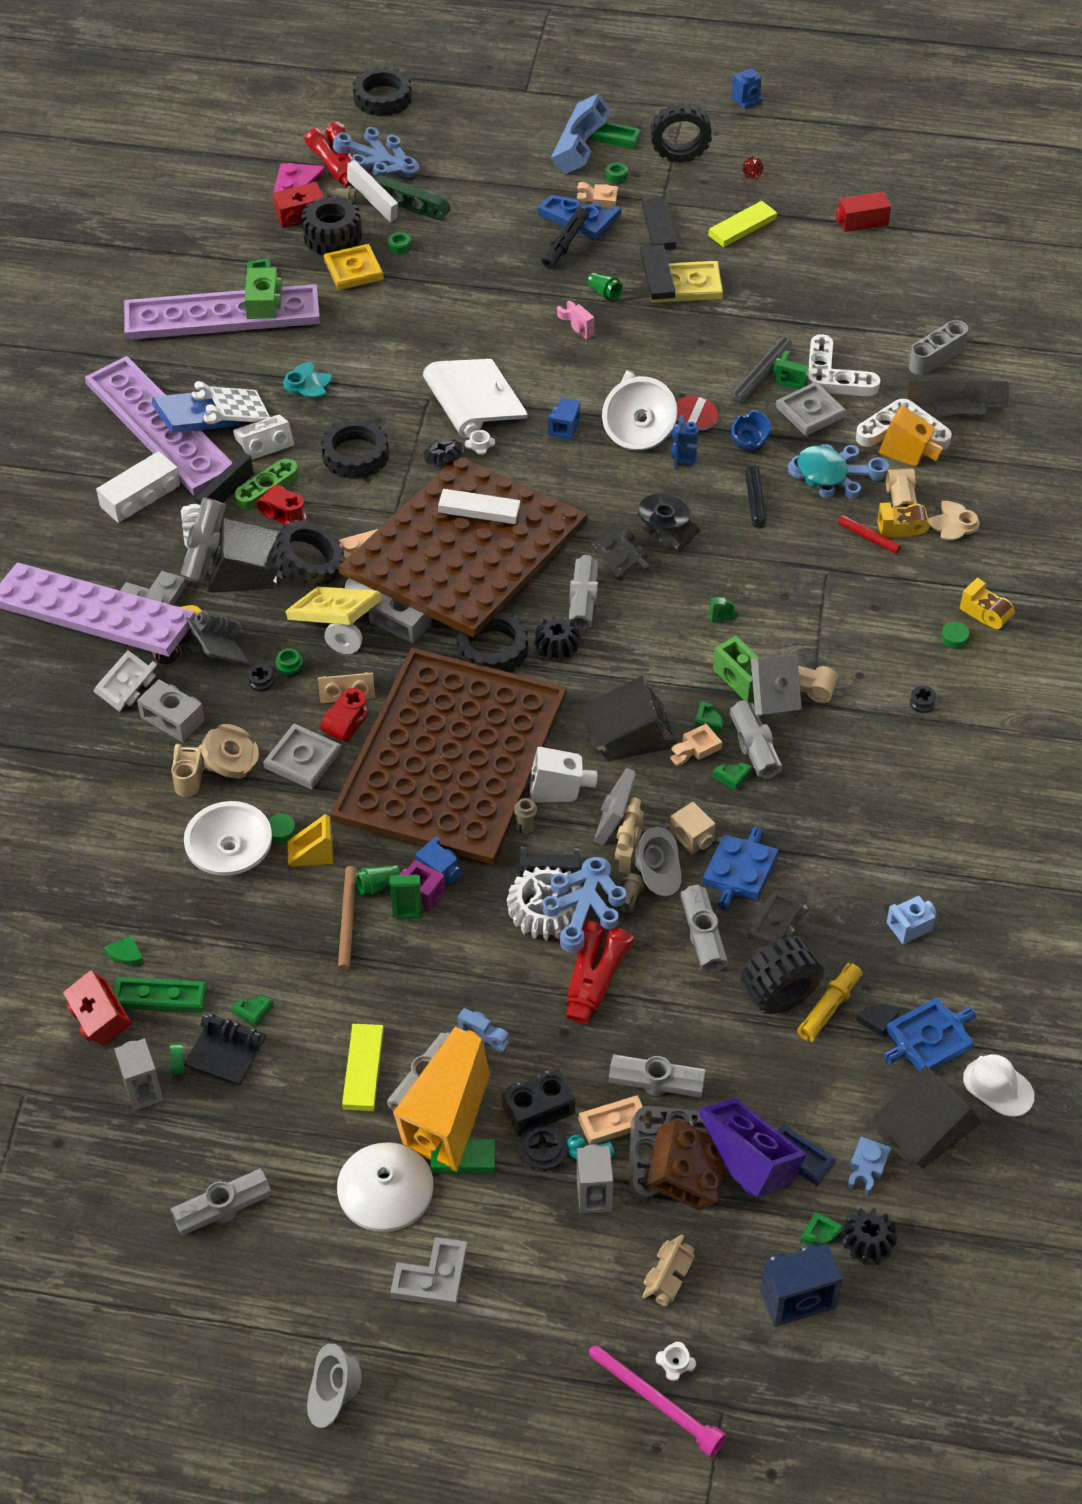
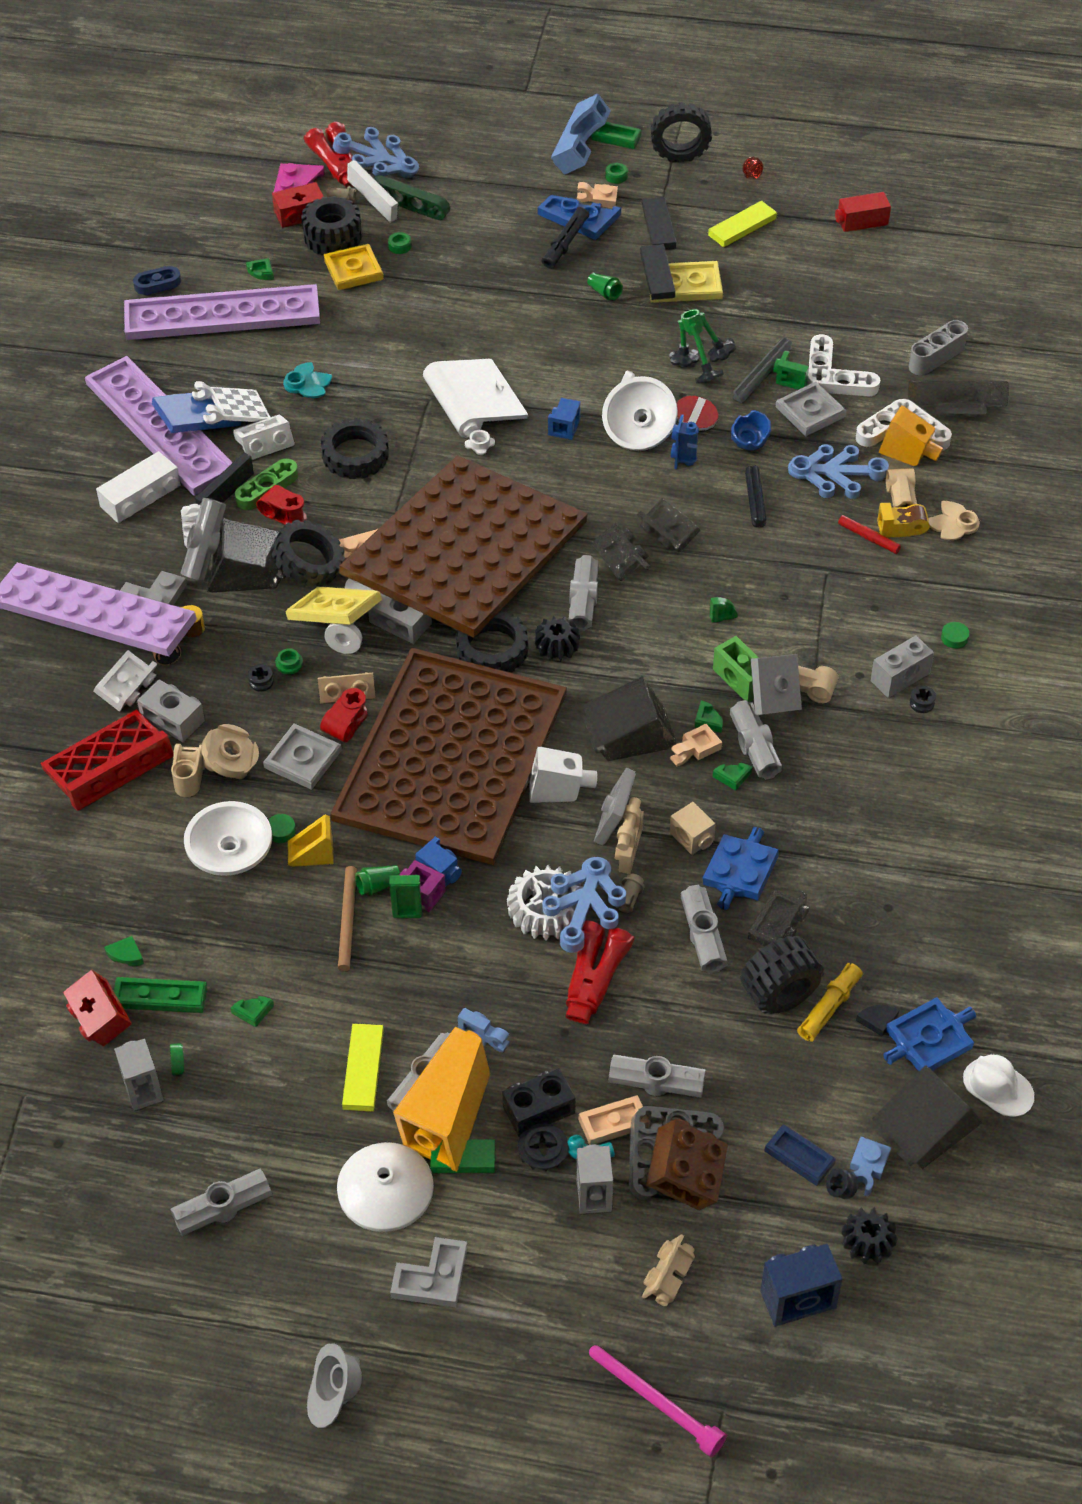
(115, 770): none -> red fence
(157, 280): none -> dark blue plate
(217, 636): dark grey hinge -> none
(225, 1049): black hinge -> none
(262, 293): bright green brick -> none
(382, 77): black tyre -> none
(443, 452): black gear -> none
(479, 506): white tile -> none
(525, 812): dark tan pin -> none
(553, 861): black hinge -> none
(581, 319): bright pink plate -> none
(658, 861): light grey piece -> none
(664, 511): black dish -> none
(675, 1351): white plate -> none
(692, 322): none -> plant
(747, 88): blue brick -> none
(751, 1147): dark purple slope -> none
(821, 1231): green tile -> none
(822, 466): teal dish -> none
(834, 1181): none -> black bush
(902, 666): none -> light grey brick
(911, 919): light blue brick -> none
(985, 605): yellow leg -> none

